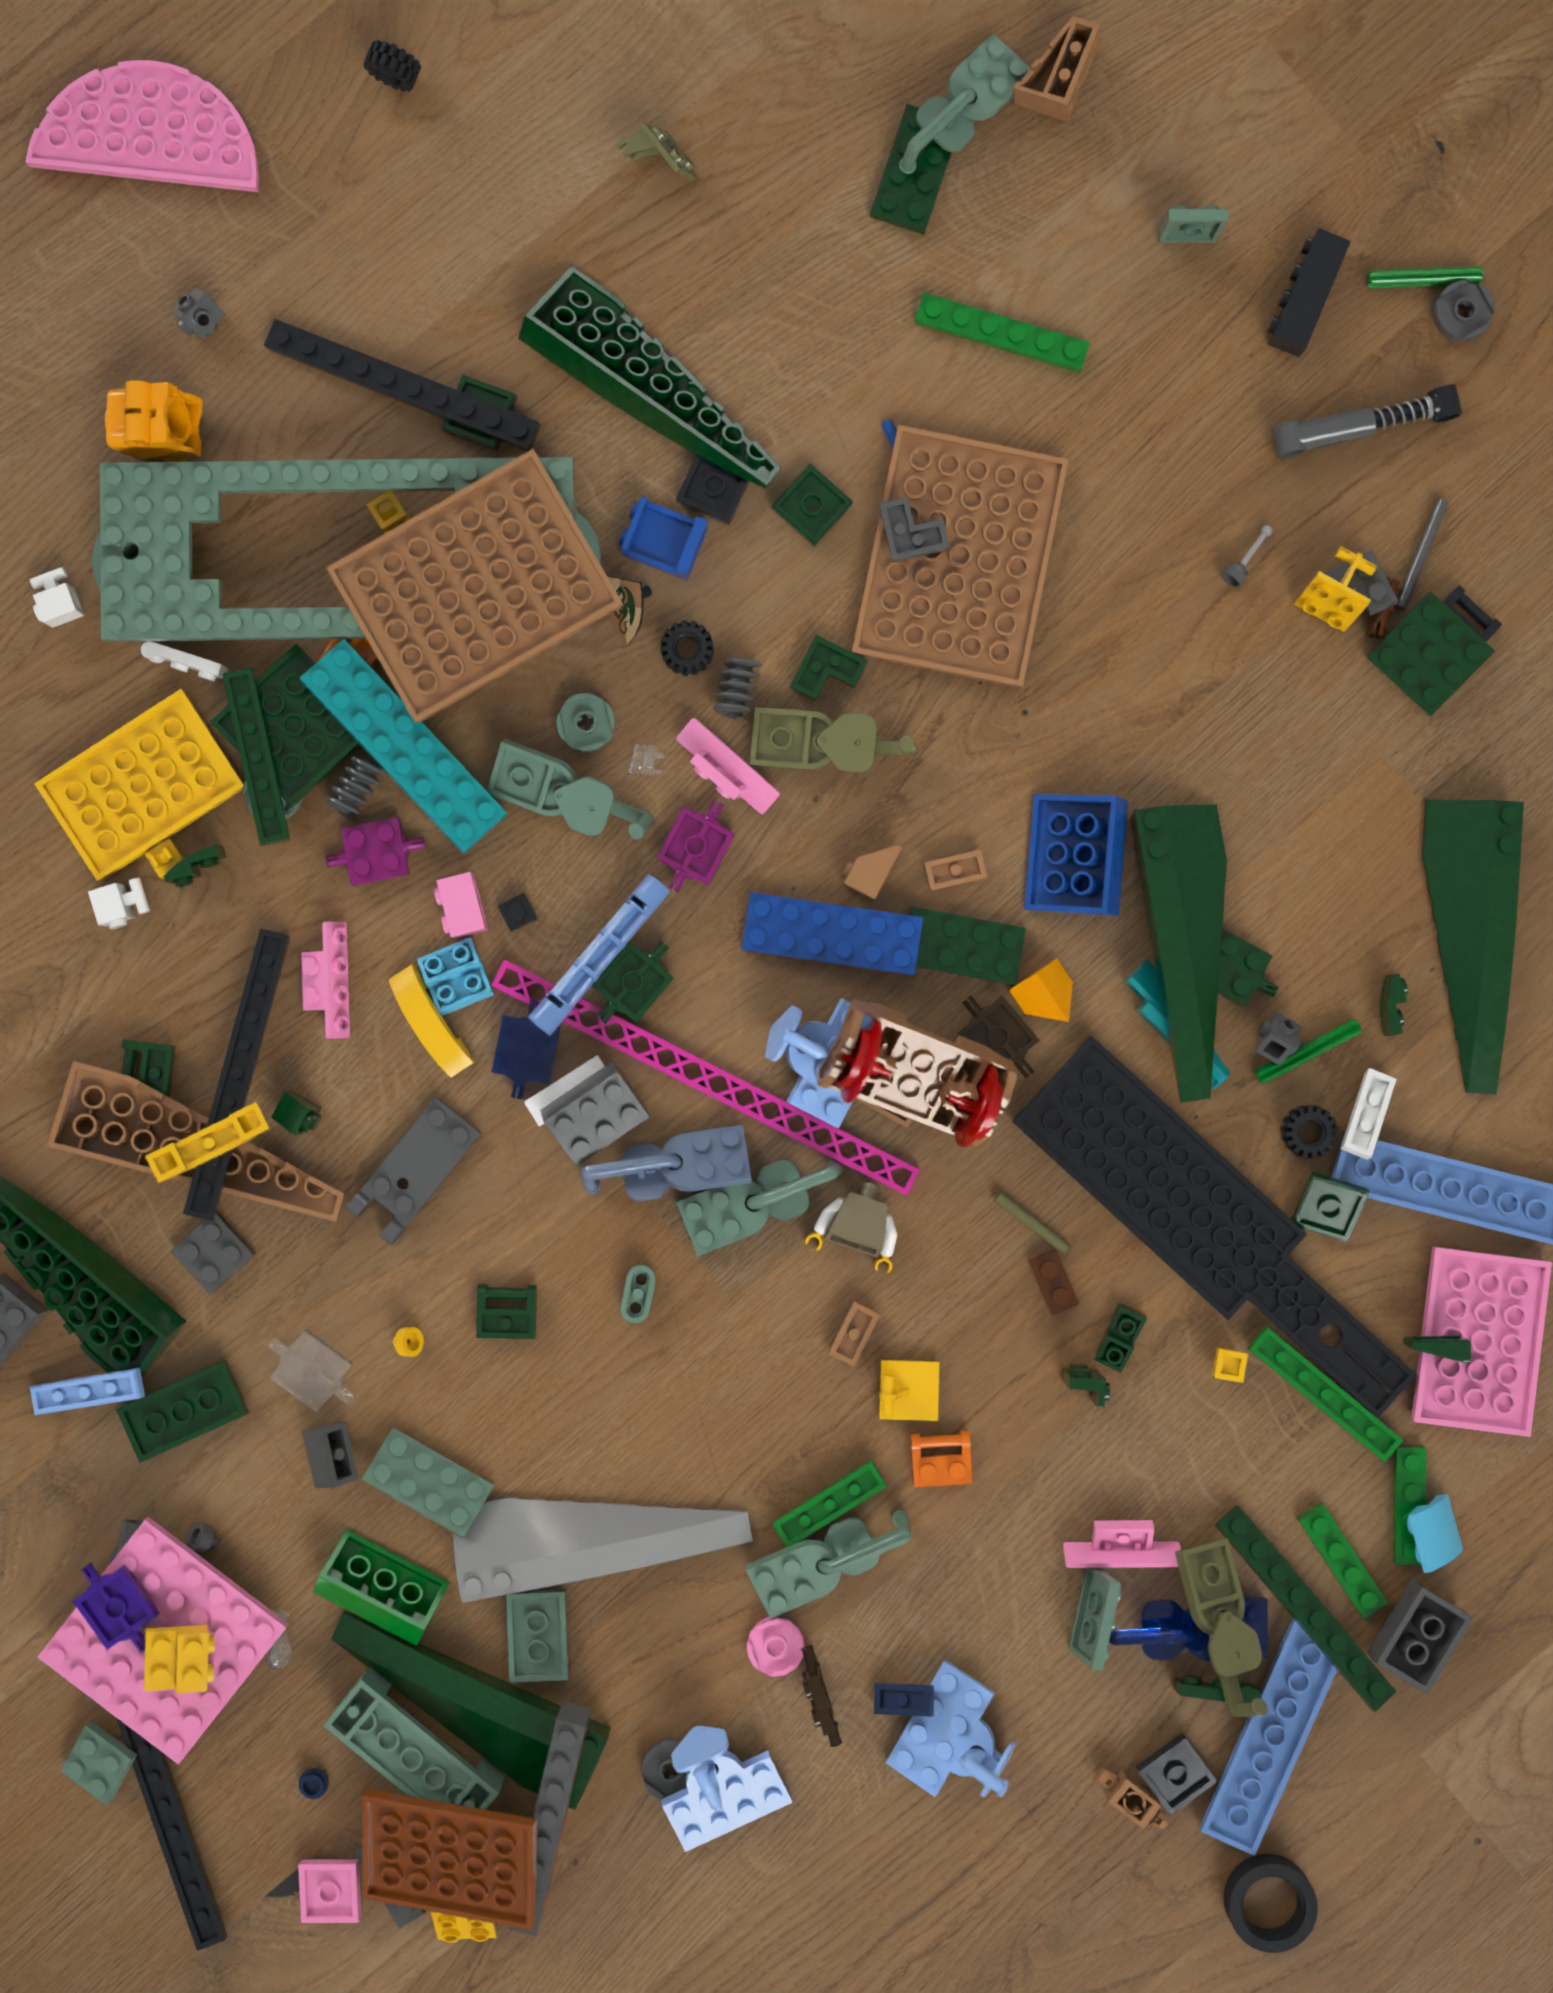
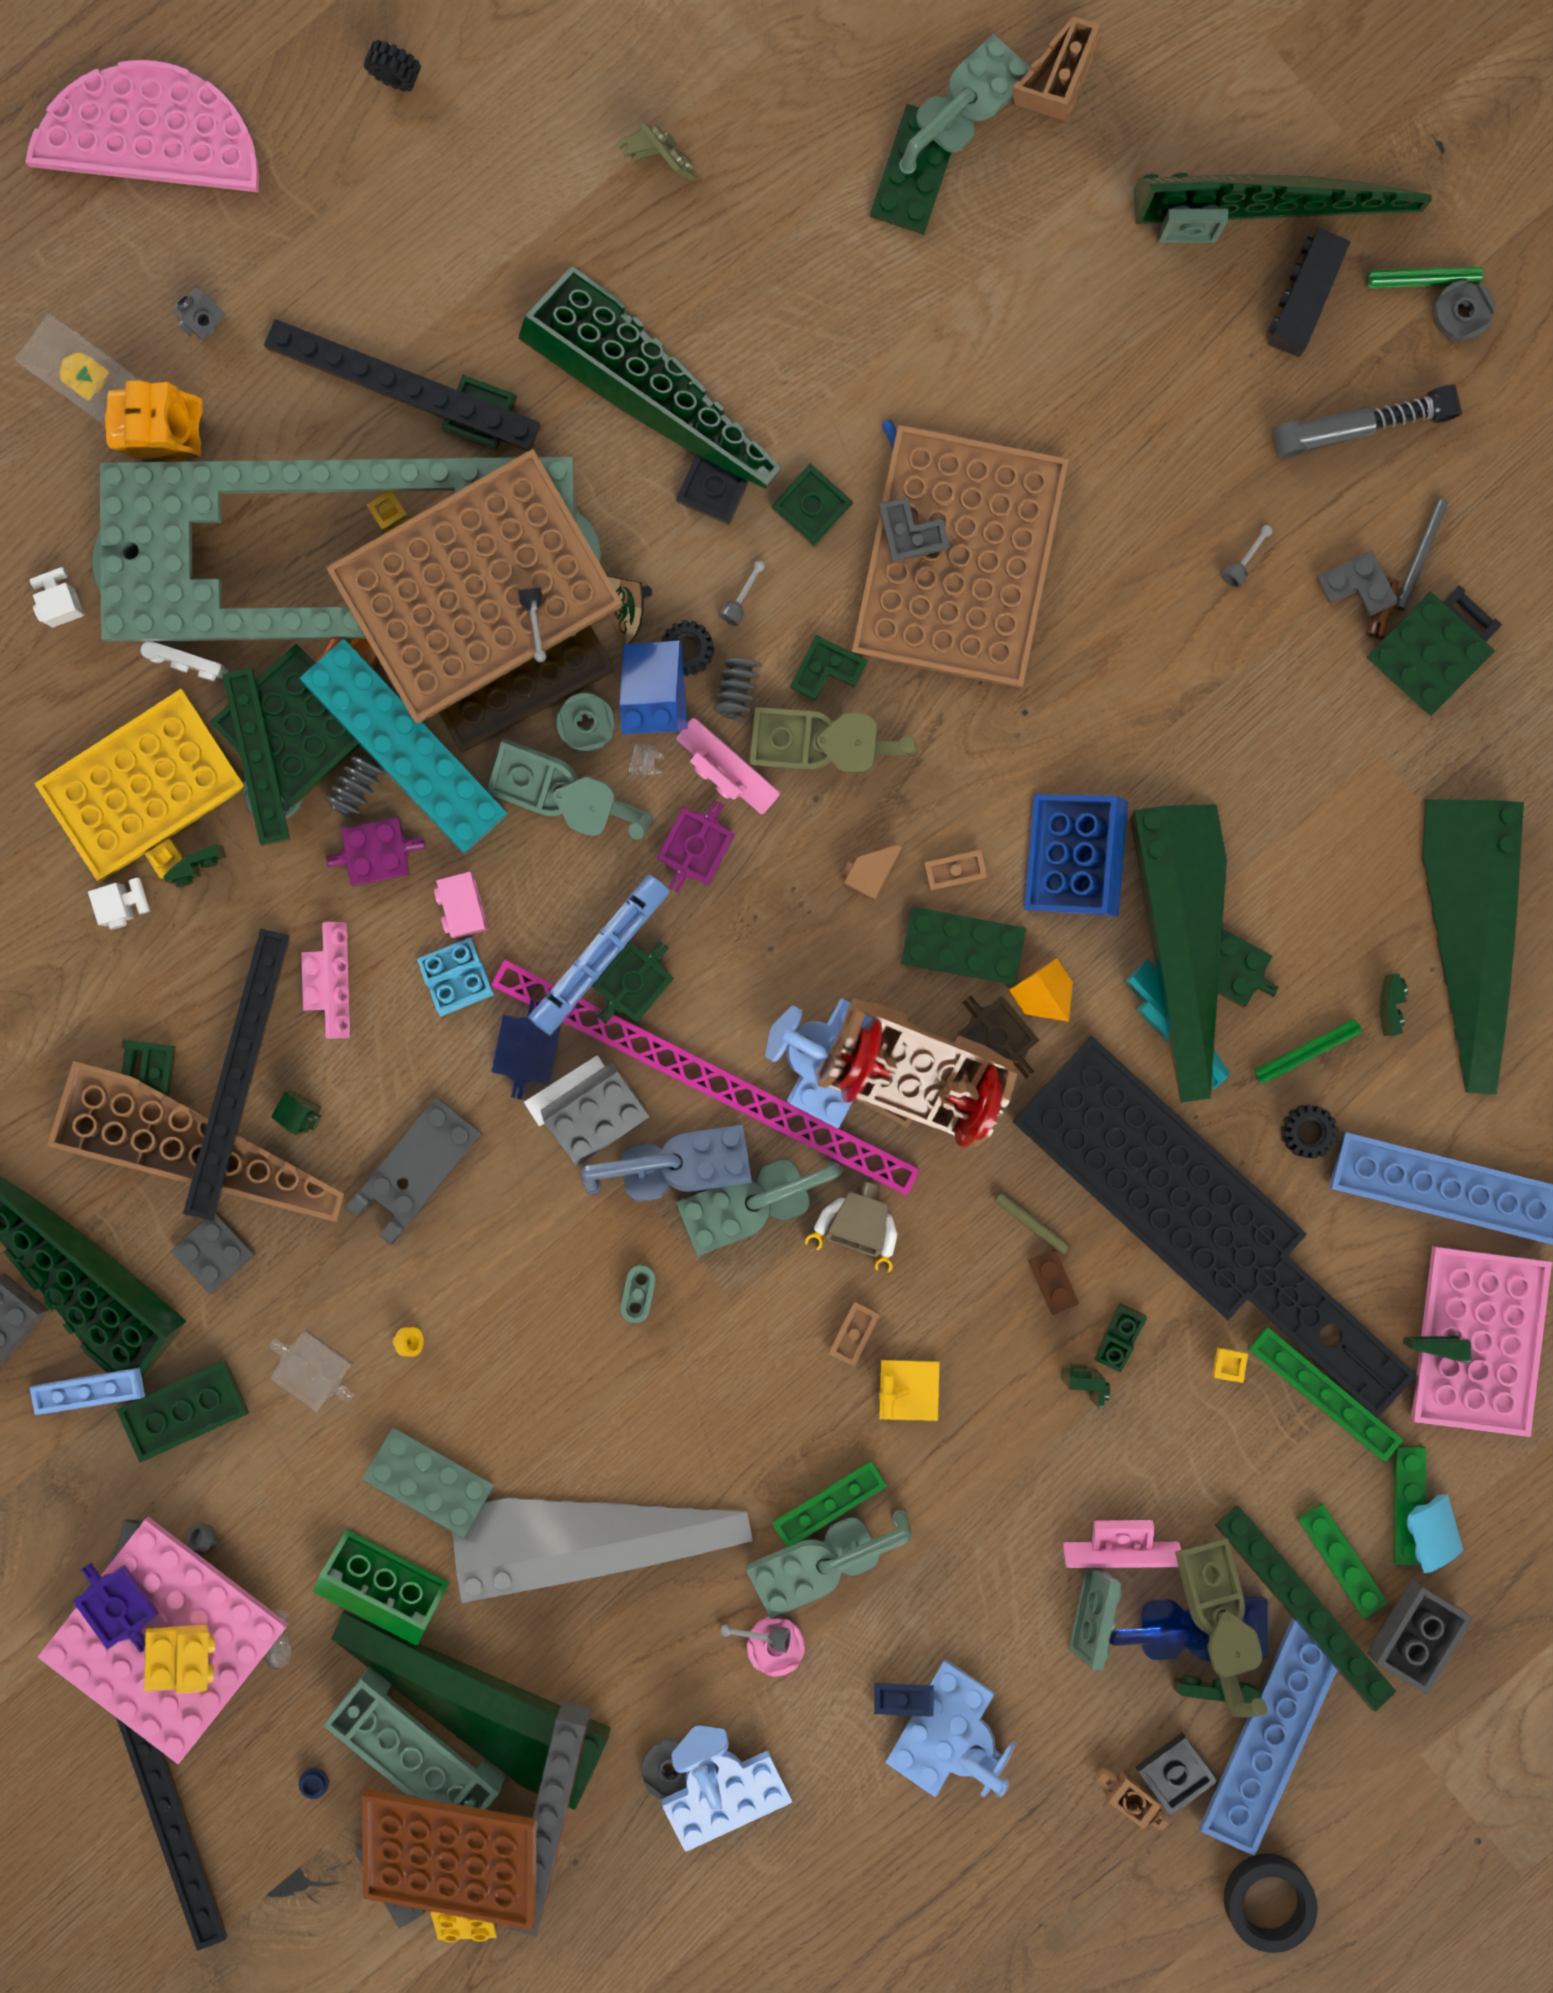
(73, 366): none -> clear slope
(98, 1762): sand green plate -> none
(207, 1143): yellow slope -> none
(330, 1454): dark grey brick -> none
(330, 1891): bright pink plate -> none
(428, 1023): yellow slope -> none
(506, 1322): dark green plate -> none
(517, 912): black plate -> none
(527, 690): none -> dark brown plate
(531, 600): none -> hinge
(537, 1636): sand green plate -> none
(652, 688): none -> blue slope
(663, 538): blue panel -> none
(732, 611): none -> hinge
(777, 1639): none -> hinge
(816, 1689): dark brown plate -> none
(832, 933): blue plate -> none
(941, 1468): orange plate -> none
(1001, 332): green plate -> none
(1270, 196): none -> dark green wedge
(1278, 1038): dark grey brick -> none
(1330, 1206): plate -> none
(1333, 599): yellow plate -> none
(1368, 1114): white plate -> none

